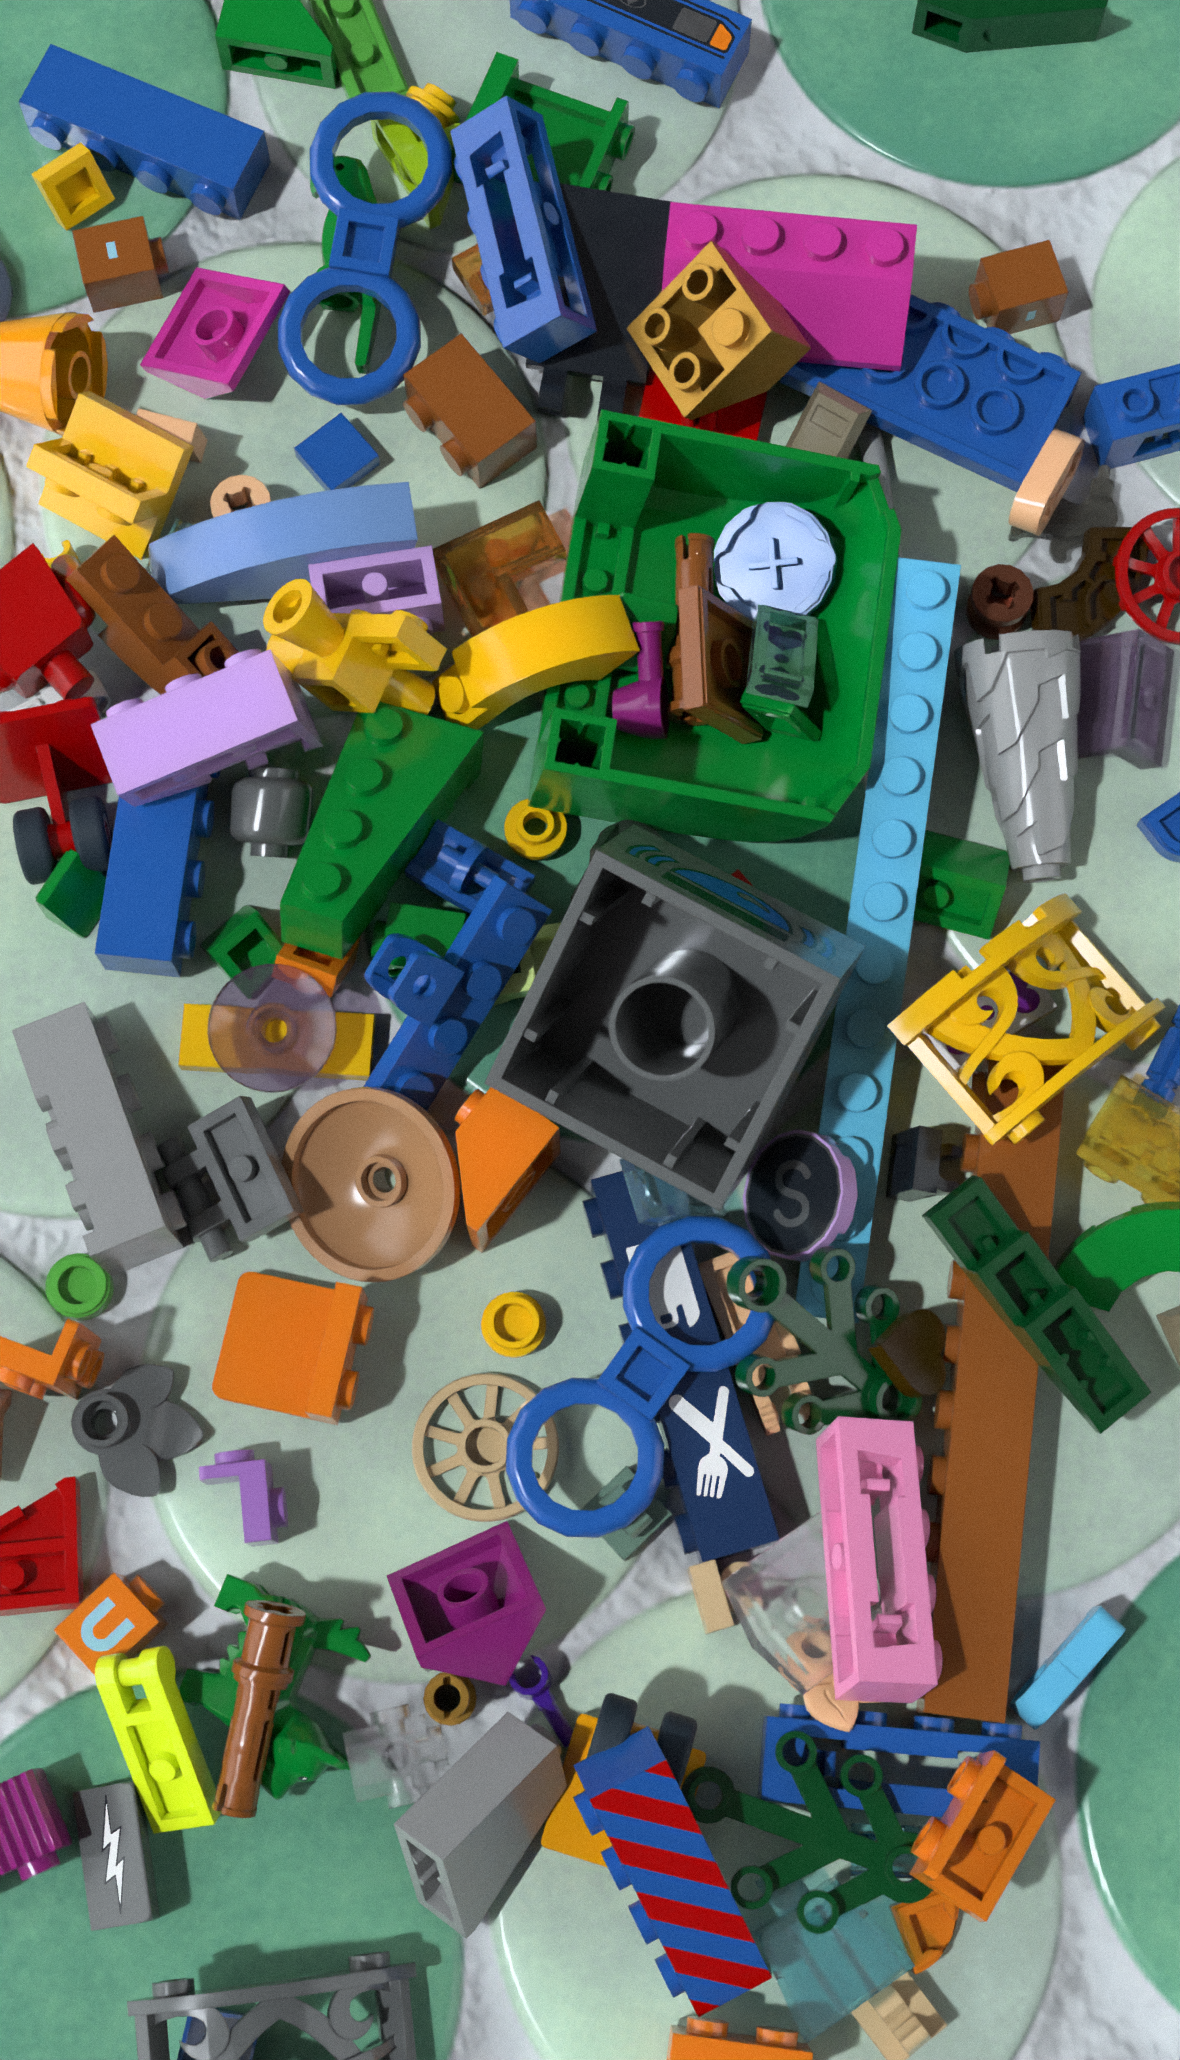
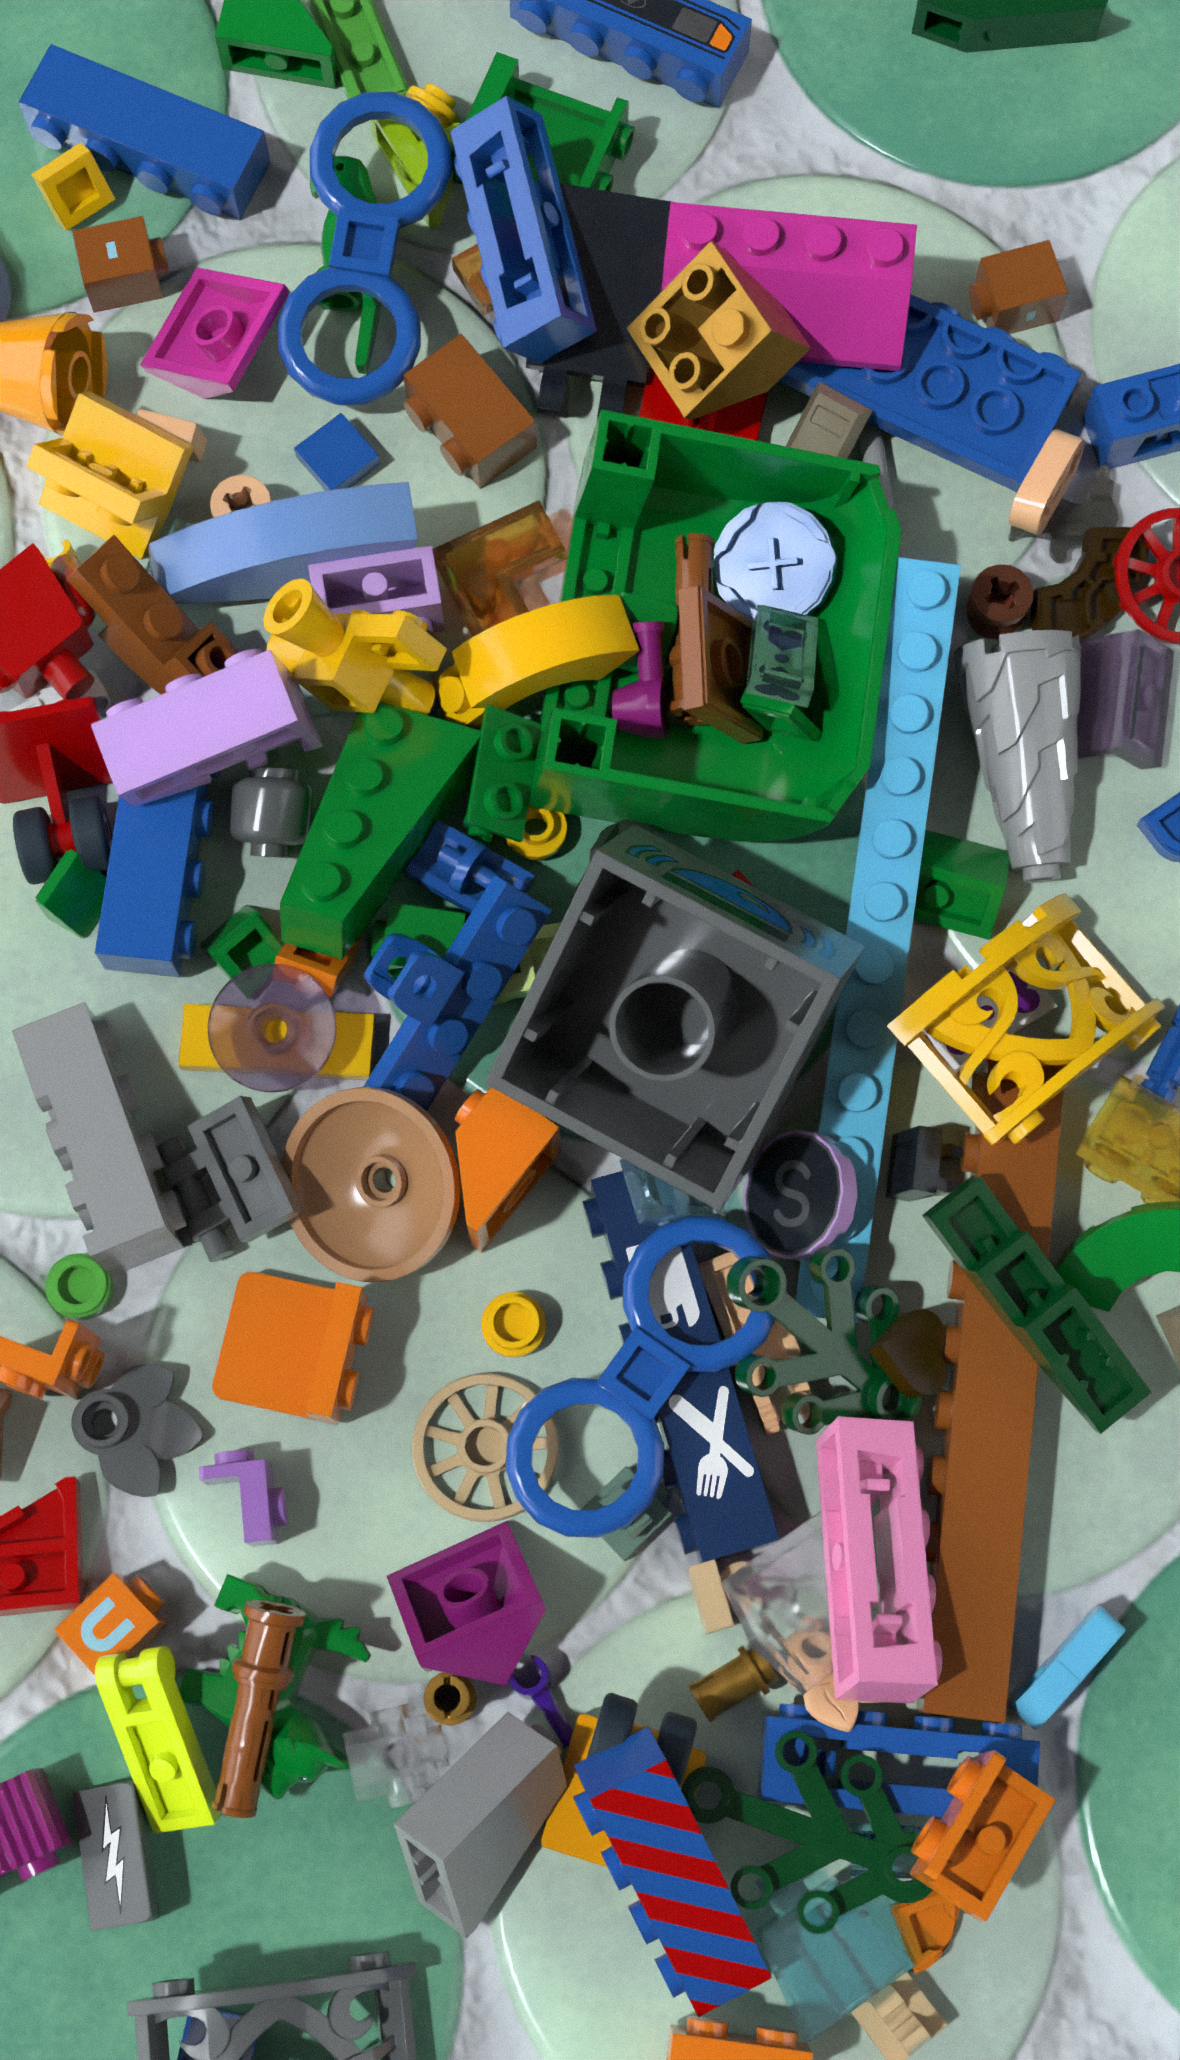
(502, 776): none -> green hinge
(733, 1683): none -> pearl gold pin

